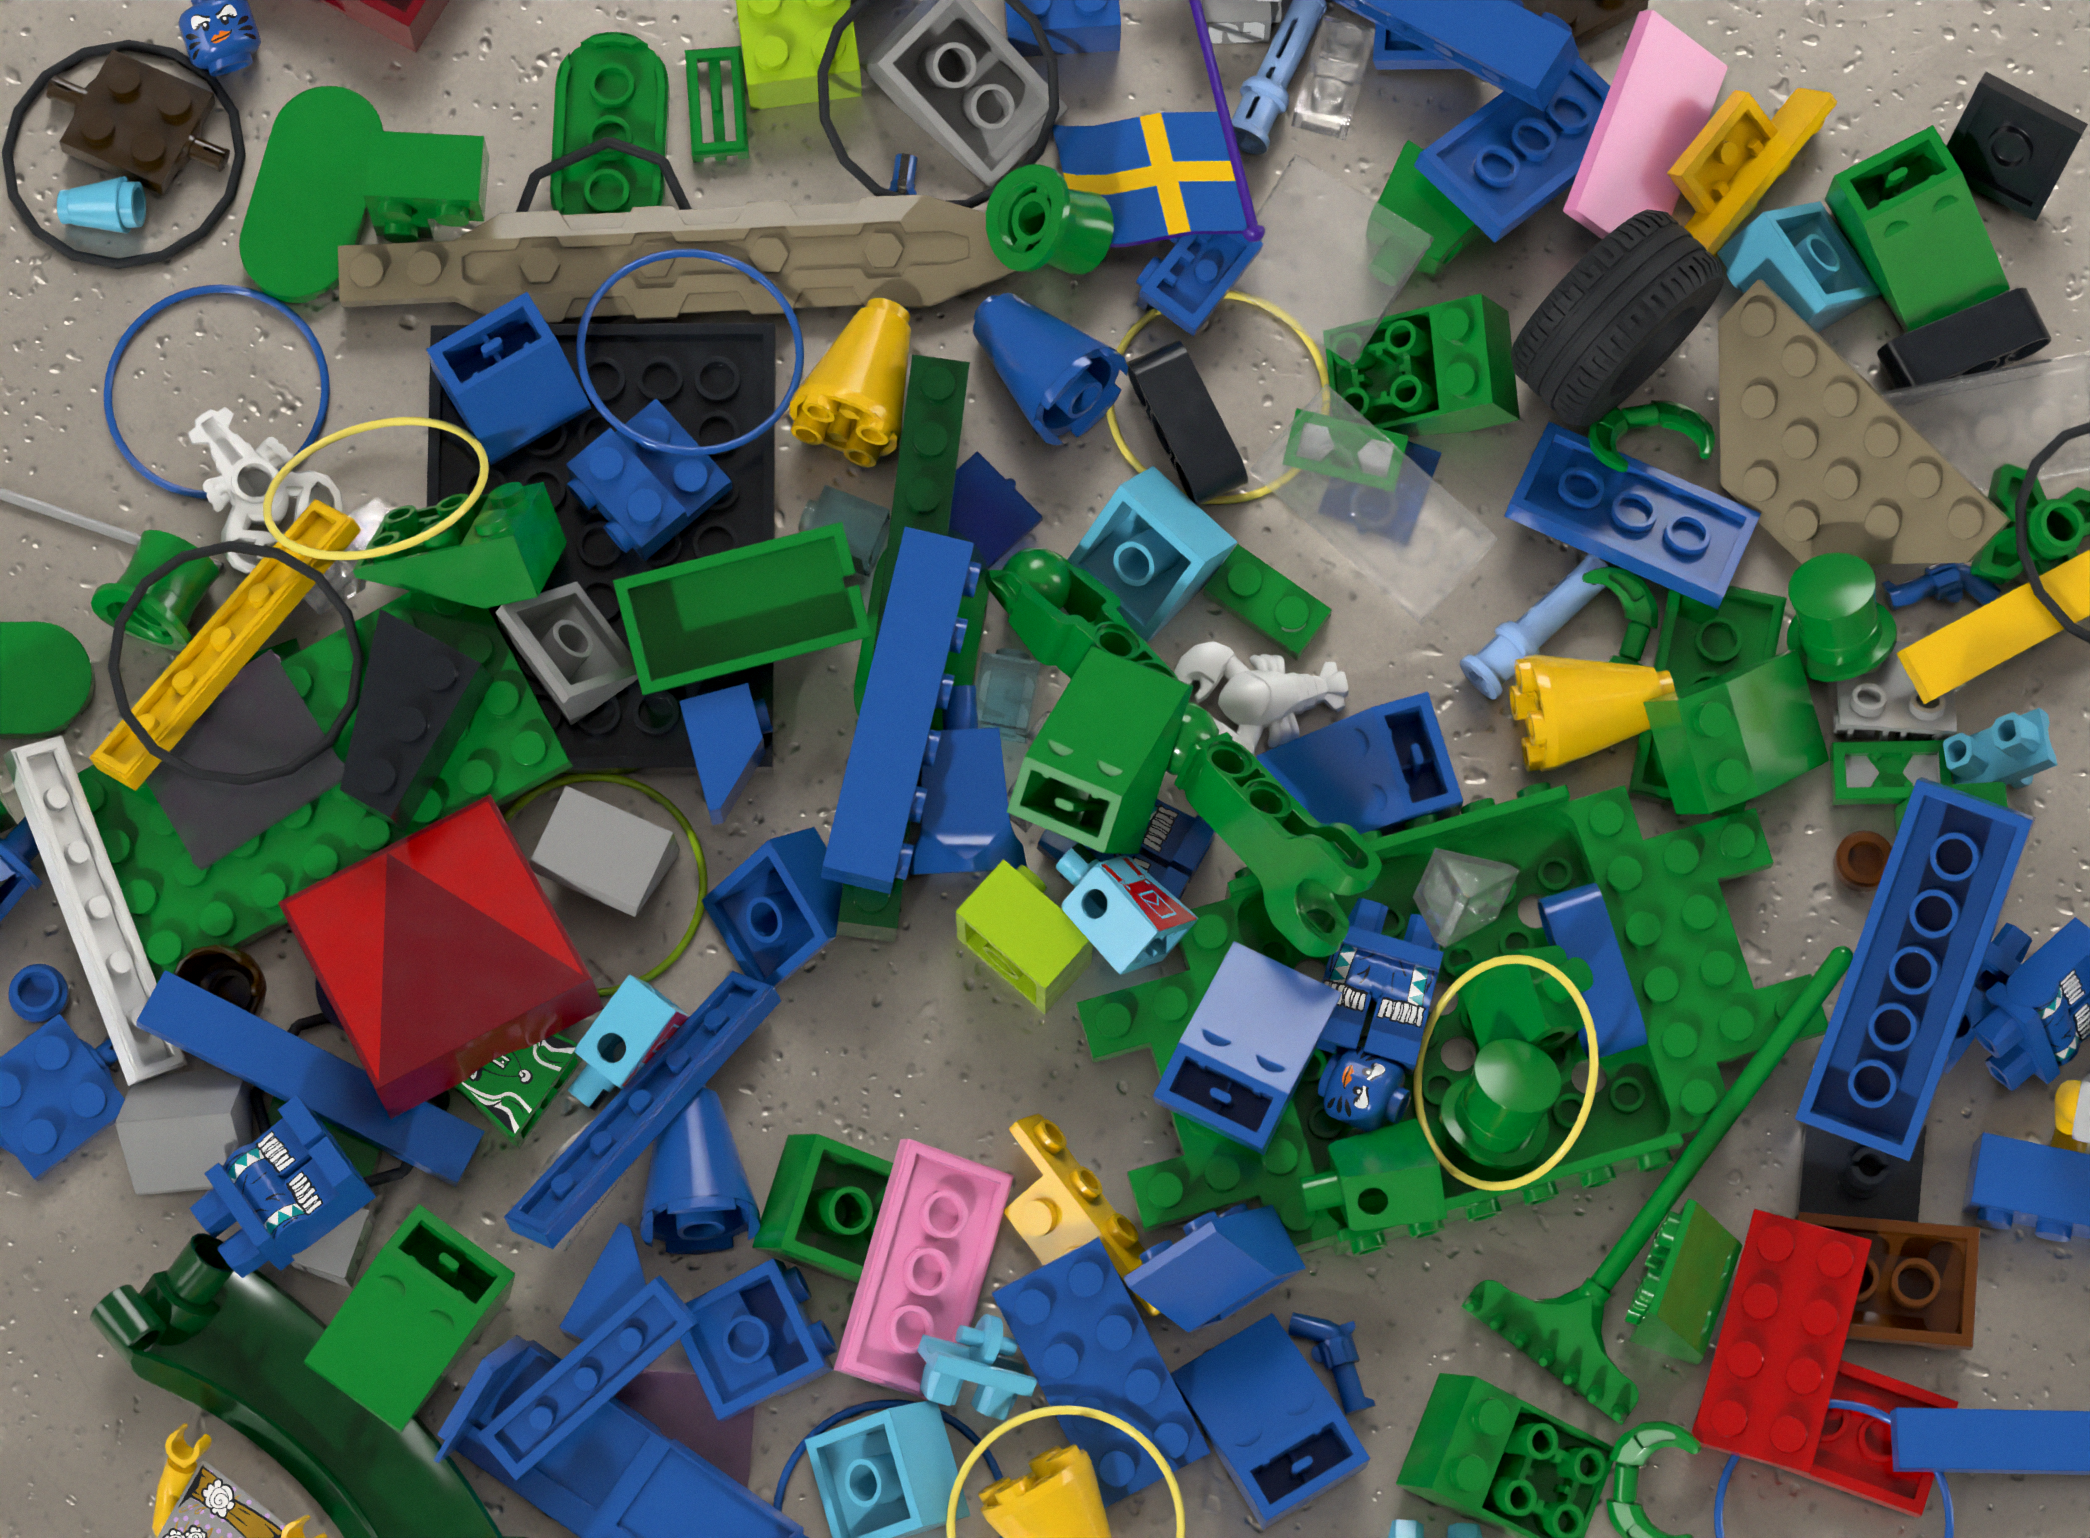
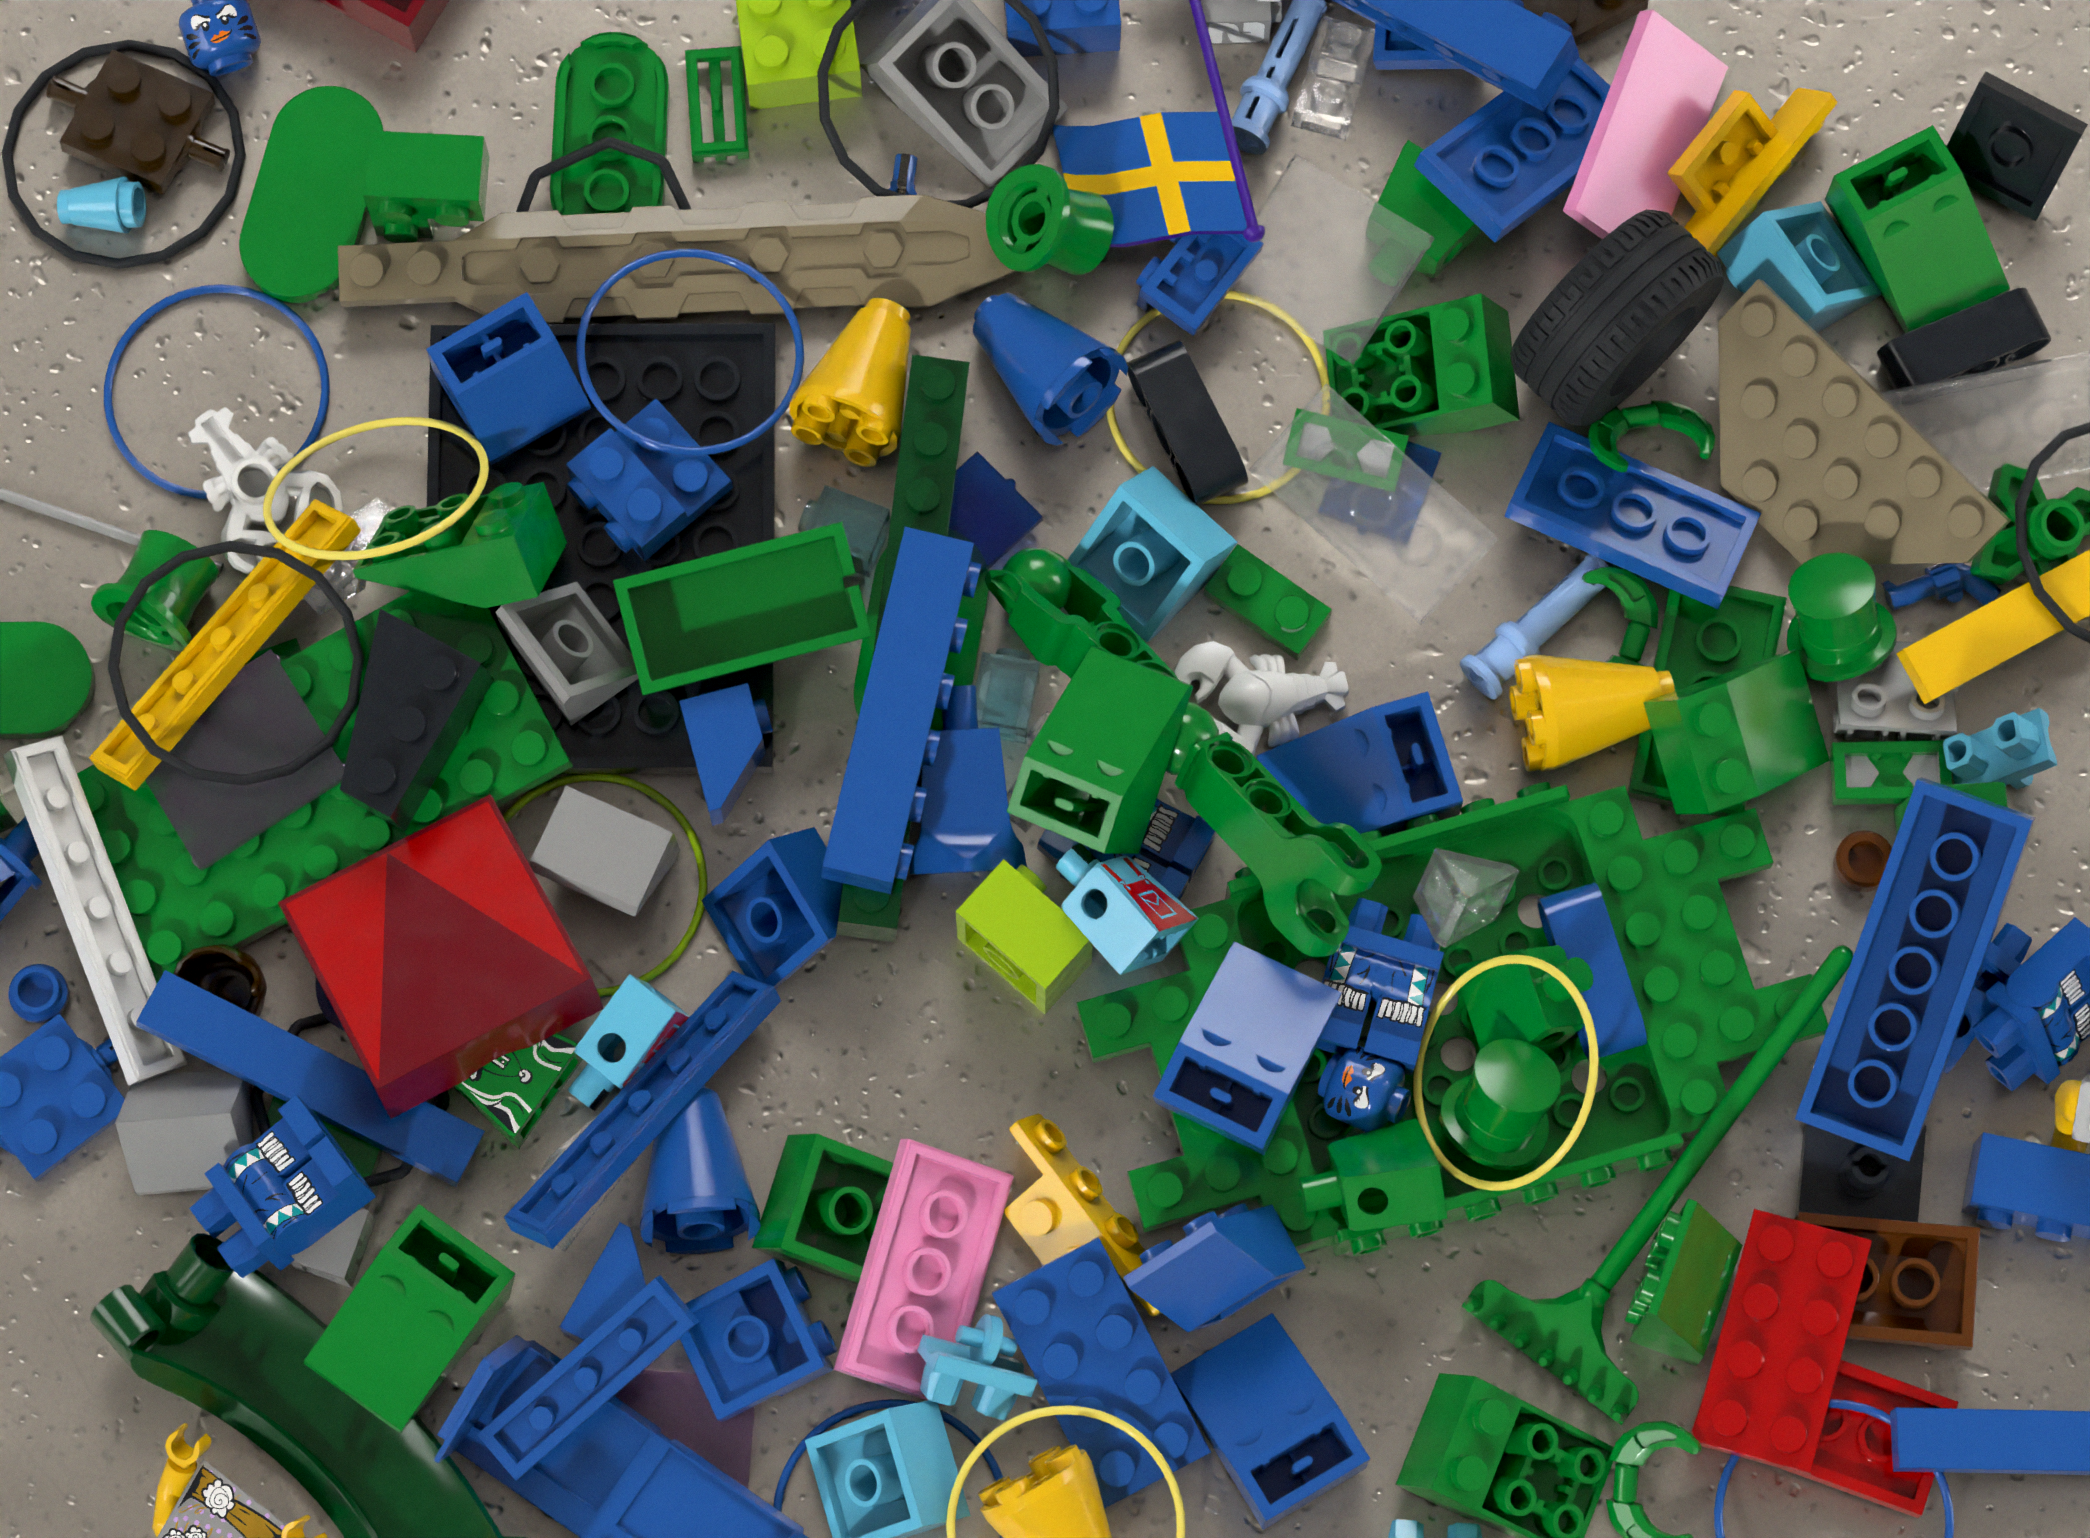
(1337, 1354): blue piece -> none

